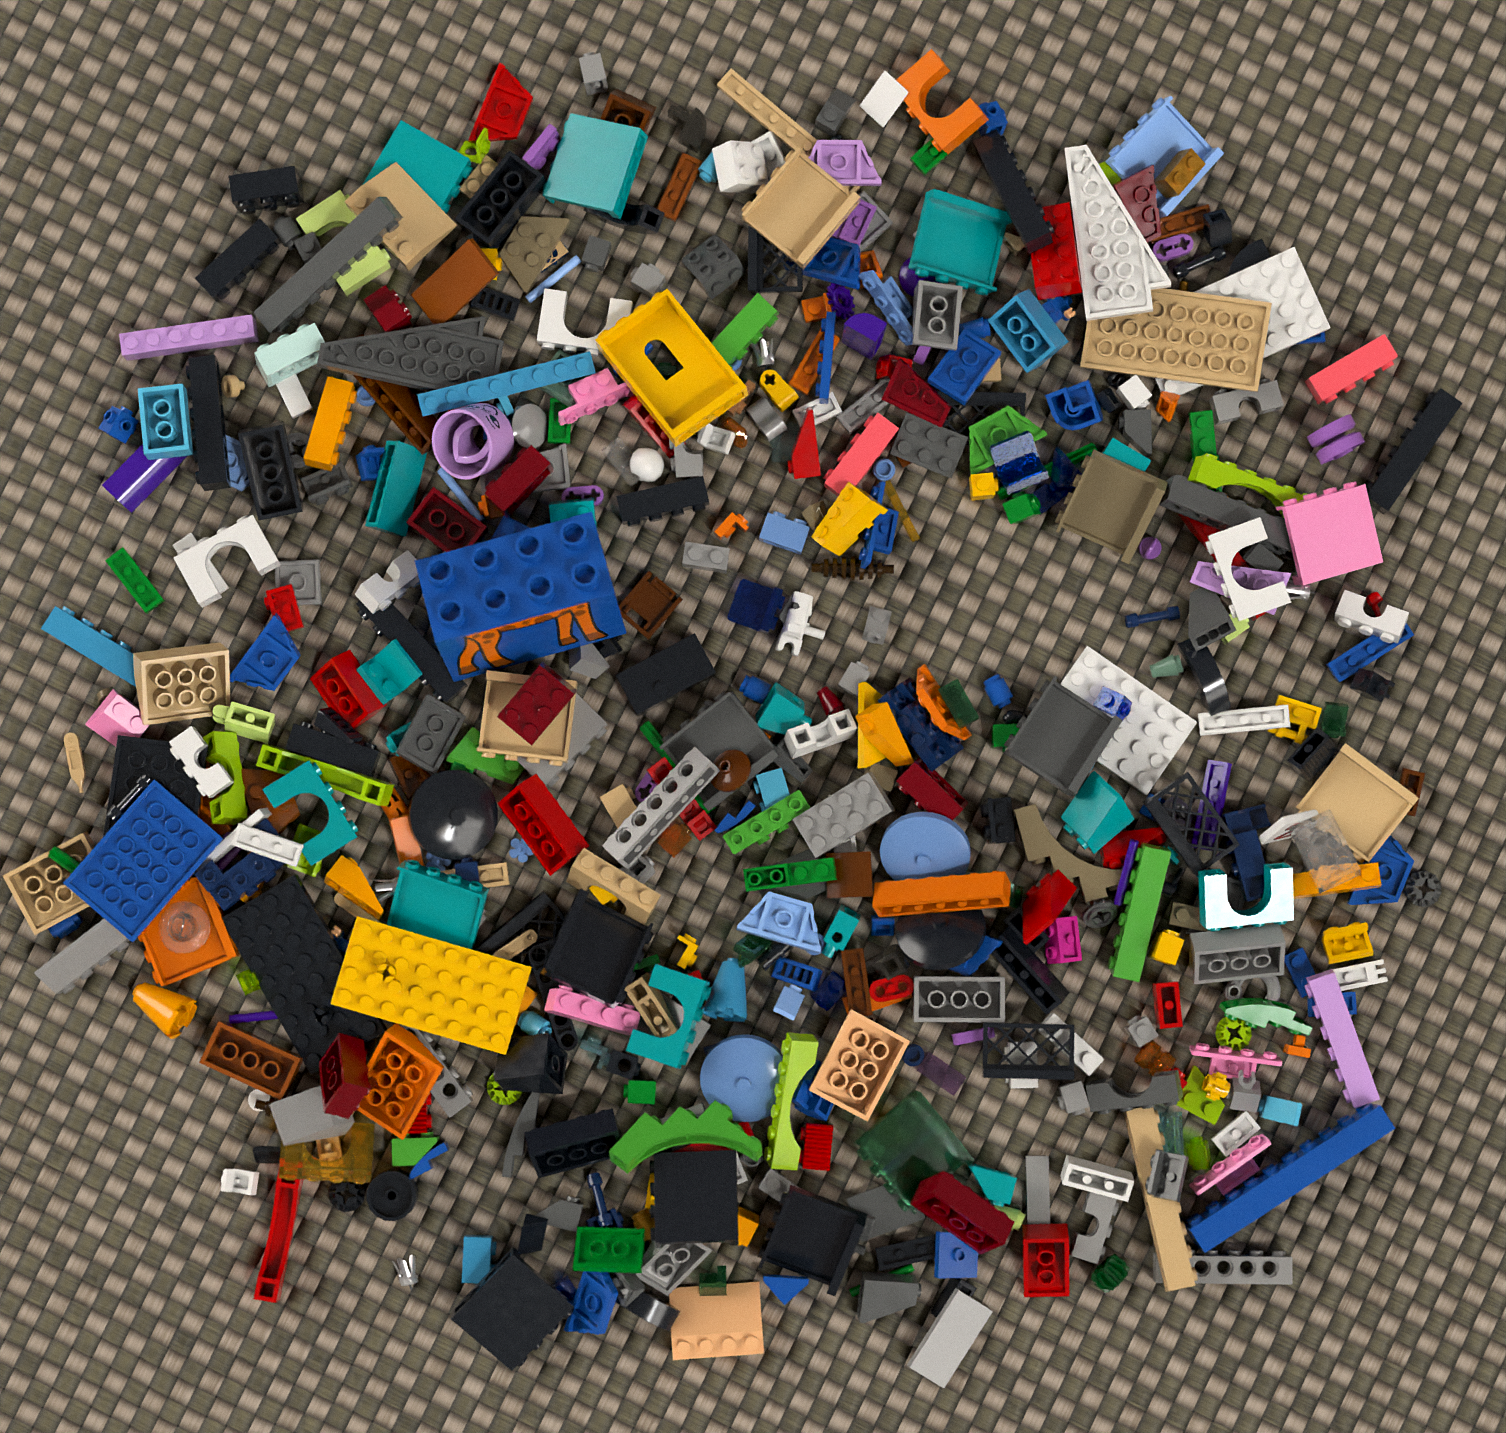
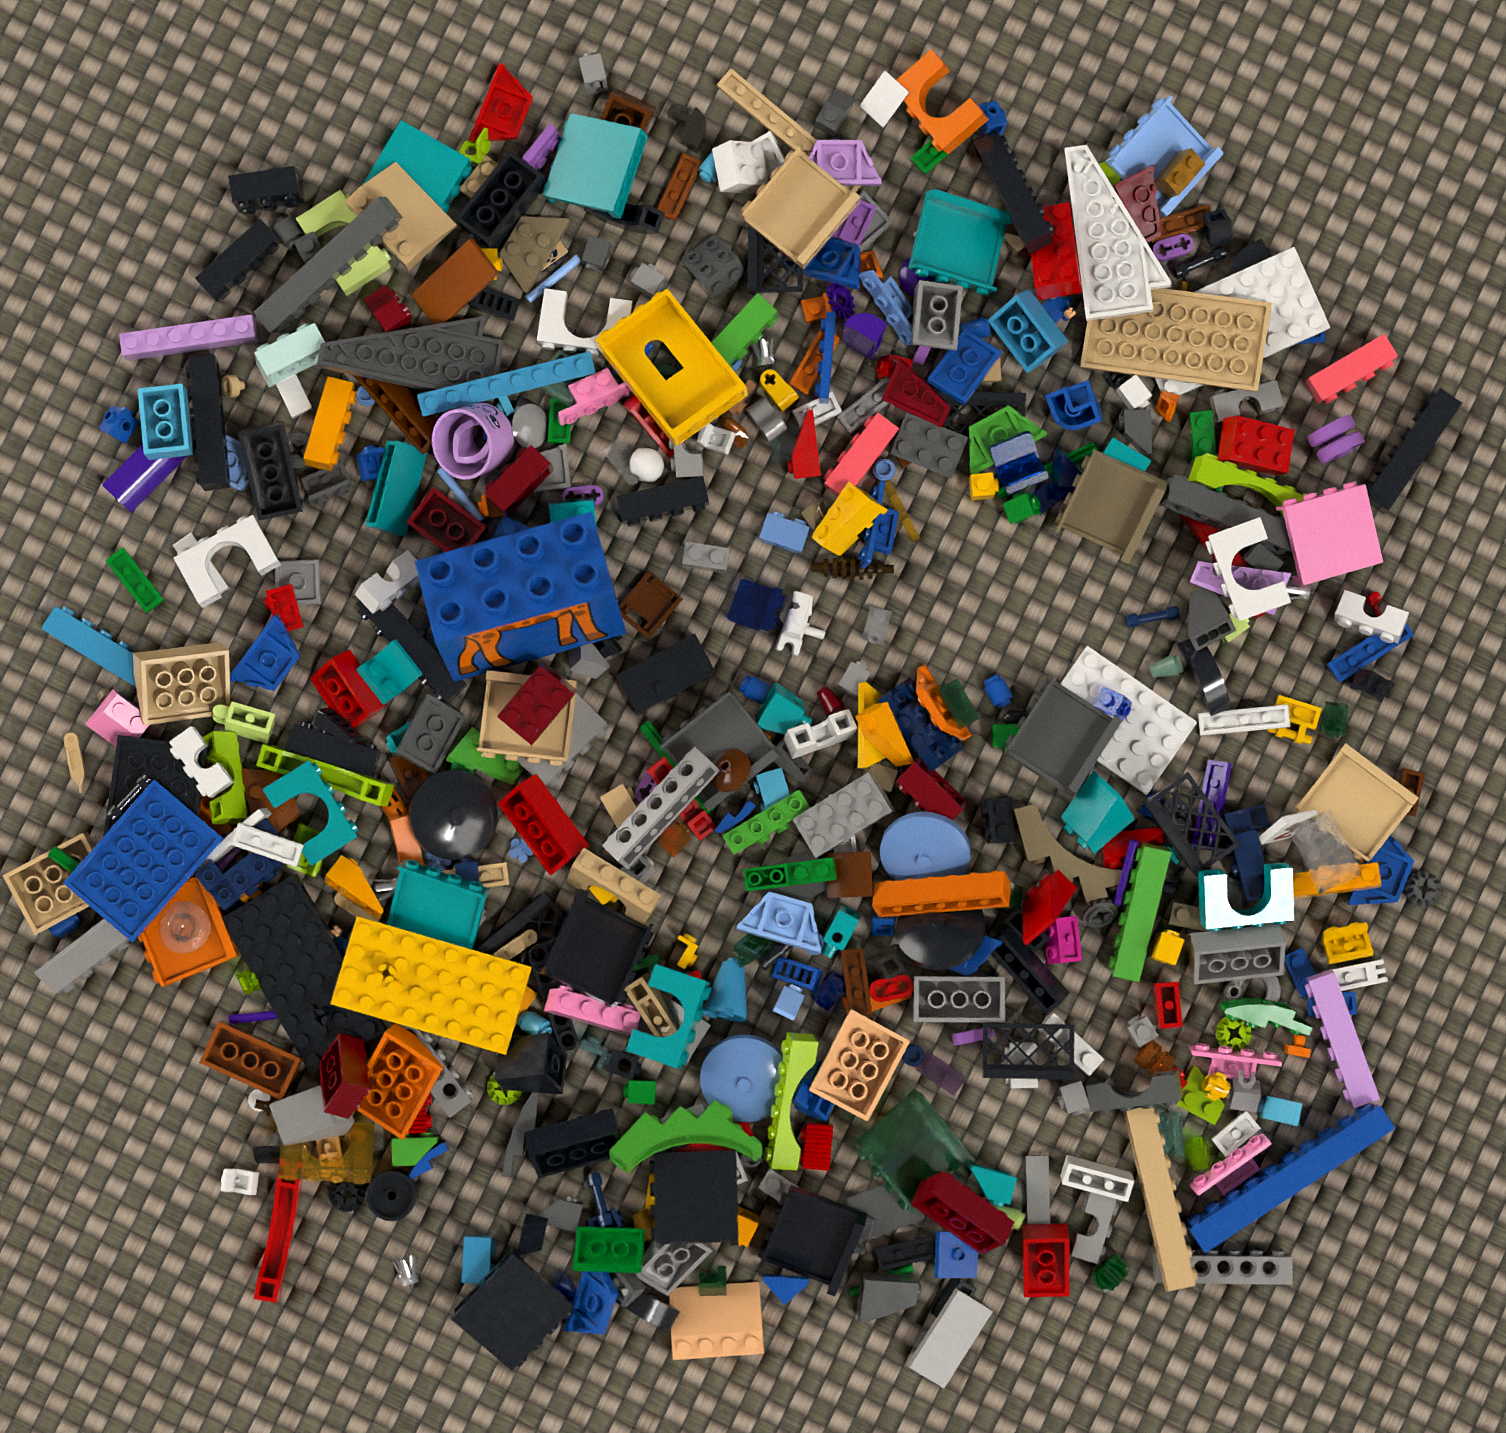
(165, 1008): light orange cone -> none
(727, 528): orange bracket -> none
(1108, 400): black plate -> none
(1149, 548): medium lavender tile -> none
(1166, 1175): dark grey bracket -> none
(1256, 445): none -> red brick
(1312, 754): black brick -> none

